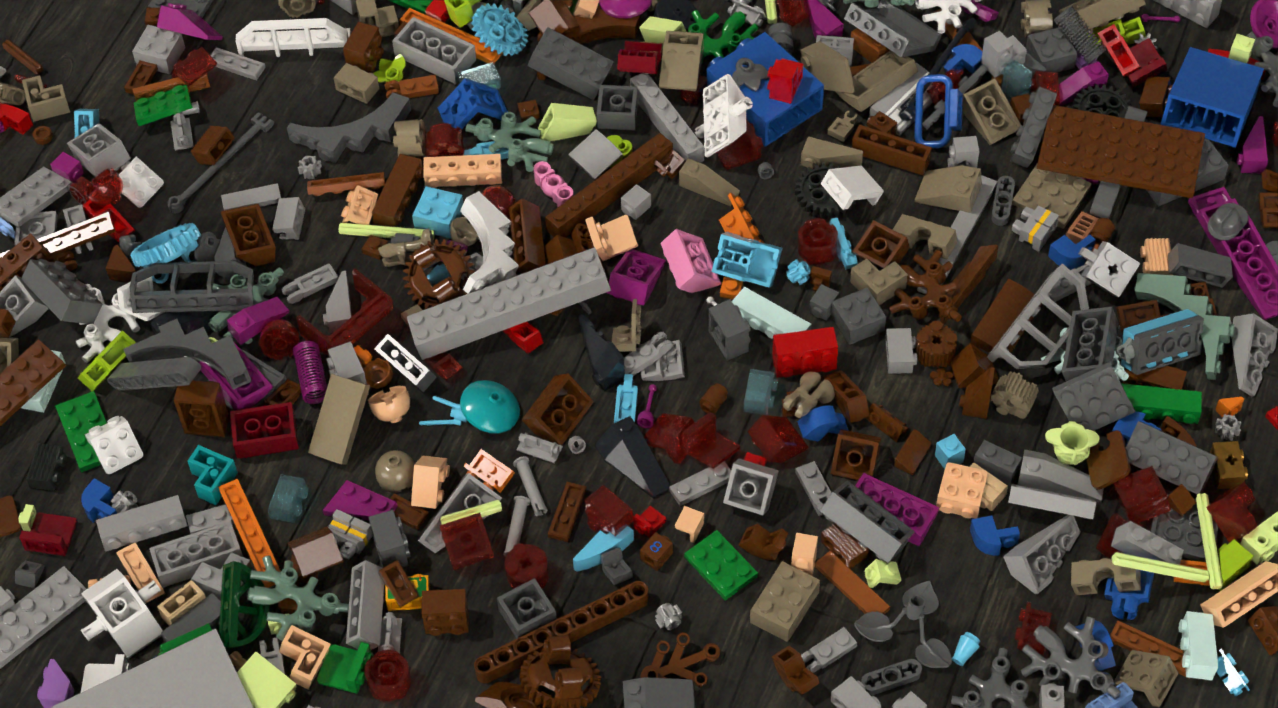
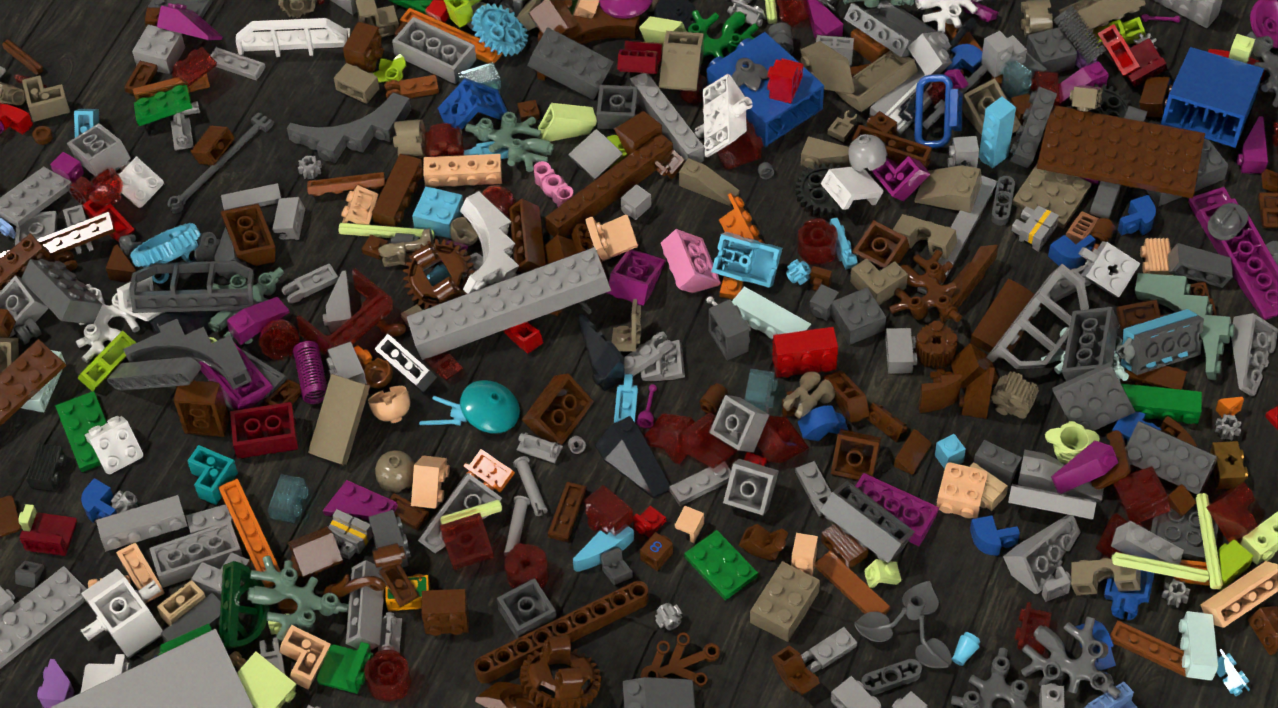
(27, 331): none -> dark grey wheel
(347, 586): none -> reddish brown plant
(388, 556): none -> reddish brown brick
(392, 329): none -> reddish brown arm
(637, 131): none -> reddish brown slope
(739, 423): none -> light grey brick
(867, 152): none -> light grey cylinder
(903, 178): none -> magenta brick
(931, 52): none -> light grey brick
(940, 395): none -> reddish brown slope
(957, 78): none -> magenta tile
(997, 132): none -> medium azure brick
(1057, 587): none -> light grey bracket
(1085, 467): none -> magenta slope
(1086, 97): none -> dark tan brick
(1140, 216): none -> blue brick
(1148, 674): dark tan bracket -> none
(1175, 593): none -> light grey gear

